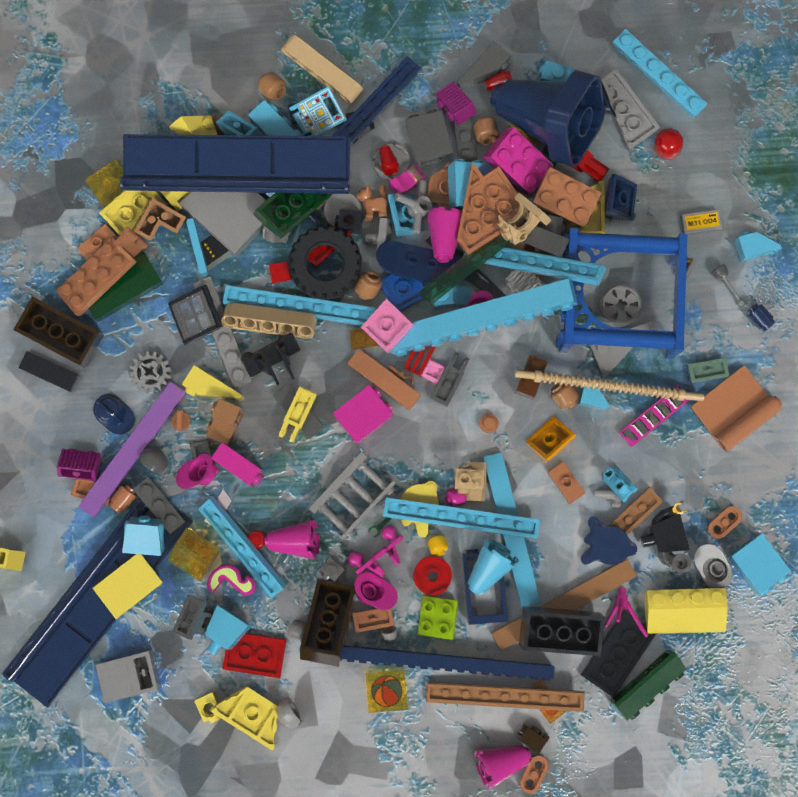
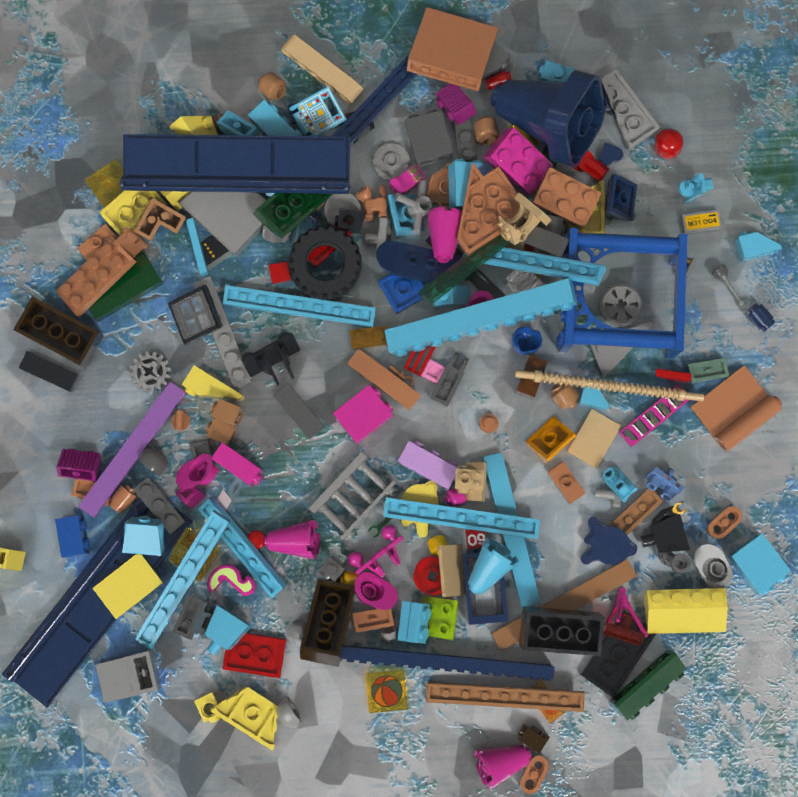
(72, 536): none -> blue brick
(113, 414): dark blue piece -> none
(182, 579): none -> medium azure plate
(190, 496): none -> dark pink slope
(269, 320): tan beam -> none
(298, 412): light yellow hinge -> none
(348, 578): none -> yellow piece
(368, 285): medium nougat head -> none
(387, 326): bright pink tile -> none
(389, 163): red cone -> none
(414, 622): none -> medium azure brick
(428, 464): none -> lavender brick
(451, 570): none -> tan piece
(452, 49): none -> nougat panel
(475, 539): none -> red tile
(526, 340): none -> blue hair
(594, 438): none -> tan piece
(610, 154): none -> dark blue tile
(623, 631): none -> clear red tile
(659, 73): medium azure plate -> none
(665, 481): none -> medium blue hips
(673, 375): none -> red tile
(695, 187): none -> medium azure hips

